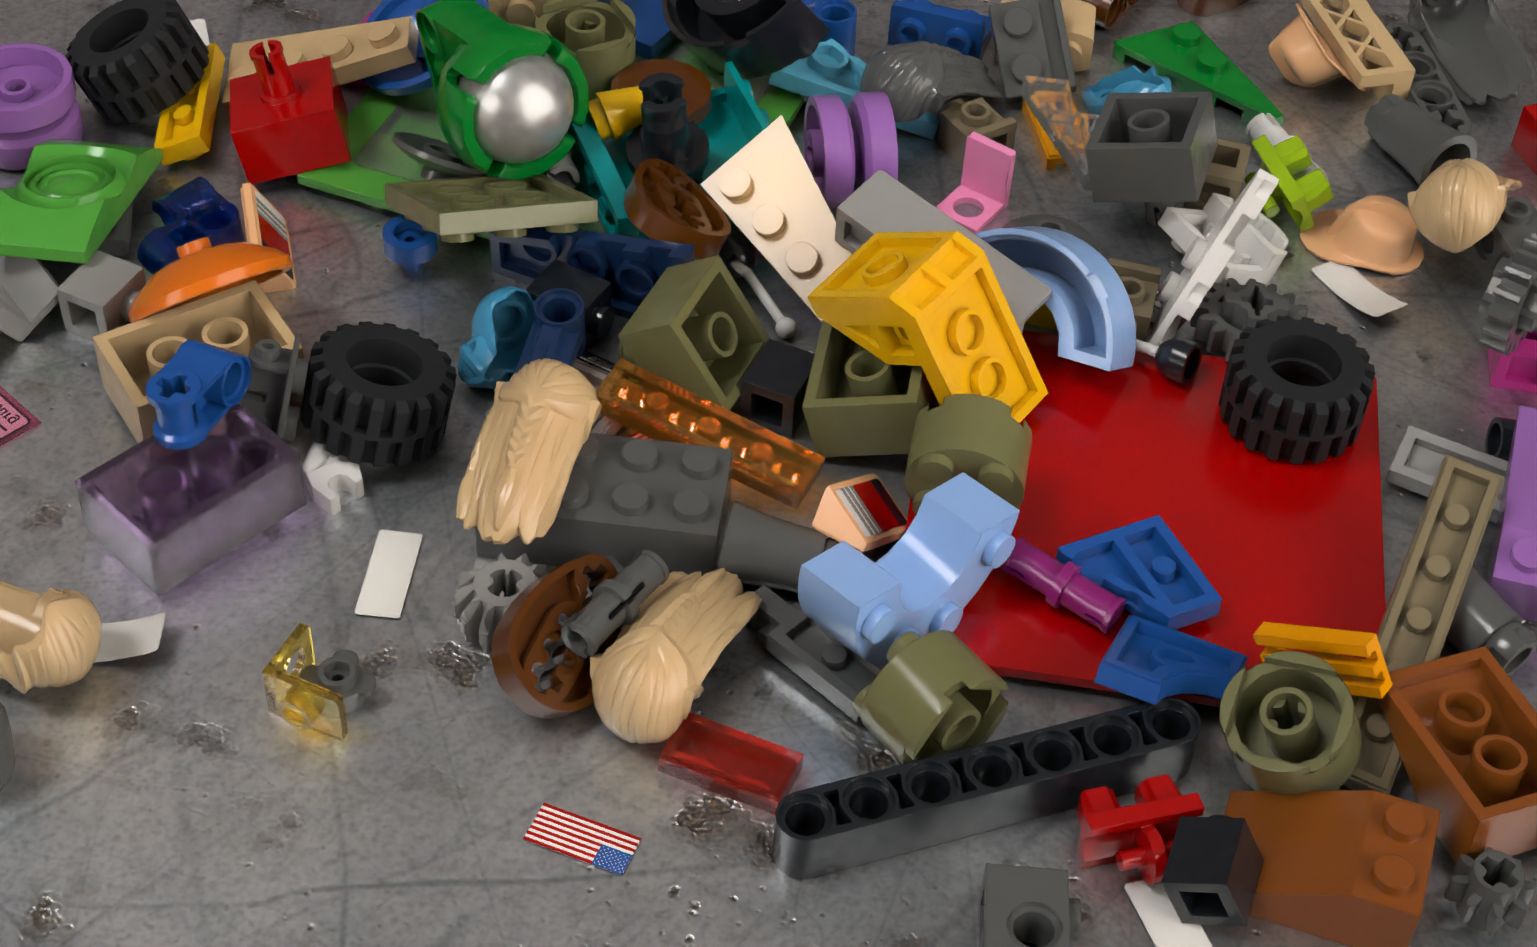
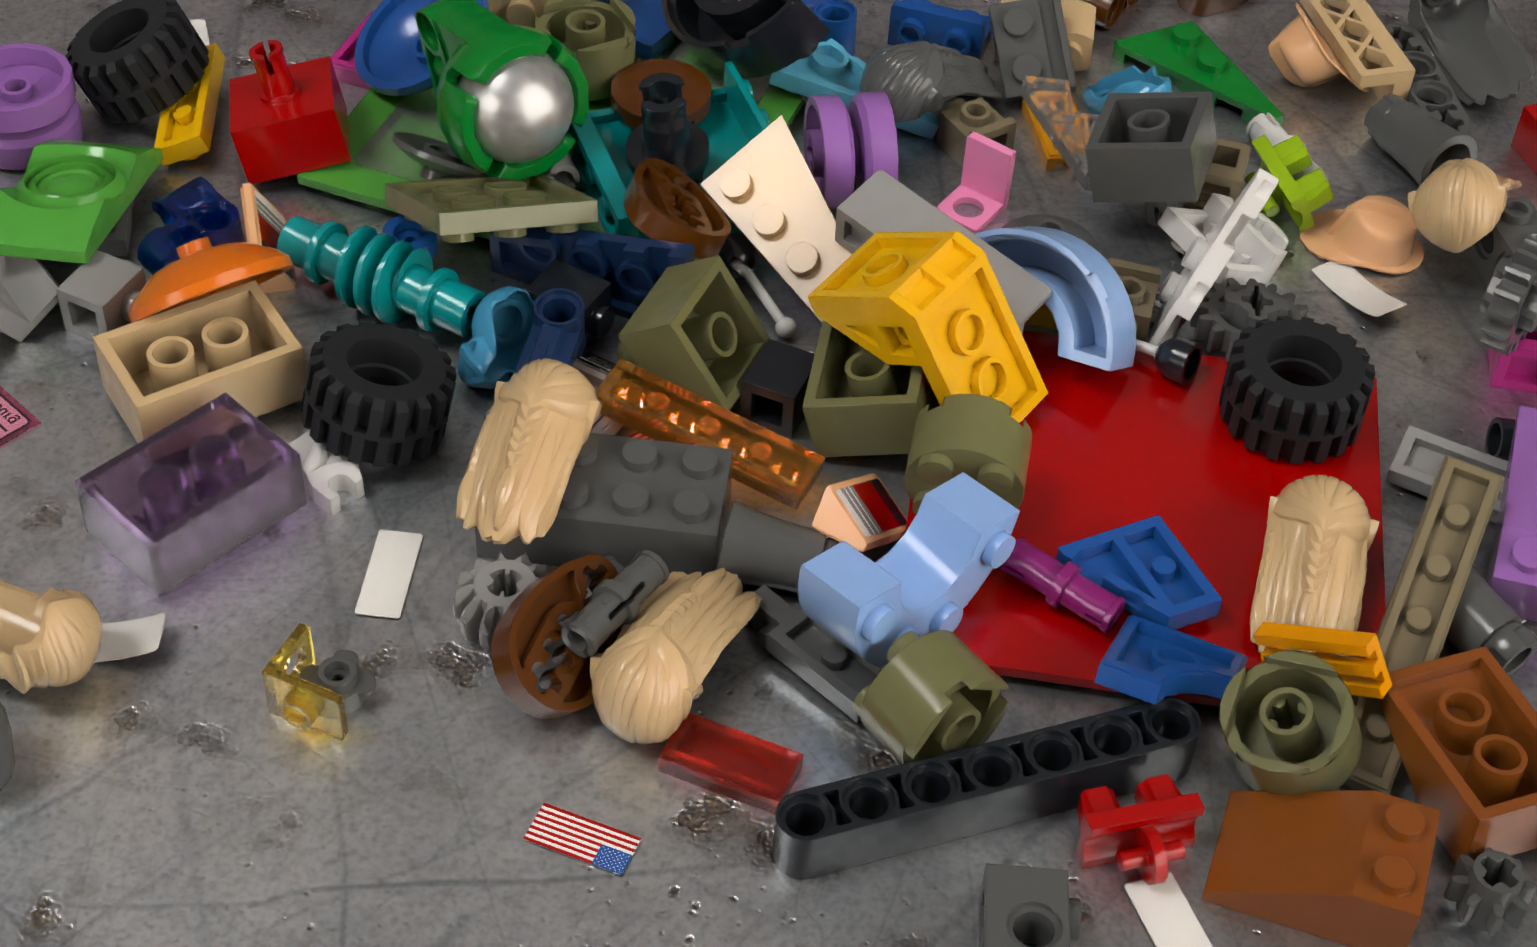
(195, 392): blue piece -> none
(278, 375): dark grey hinge -> none
(353, 49): tan wing -> none
(381, 275): none -> teal piece
(616, 112): yellow cone -> none
(1212, 870): black brick -> none
(1313, 557): none -> tan hair

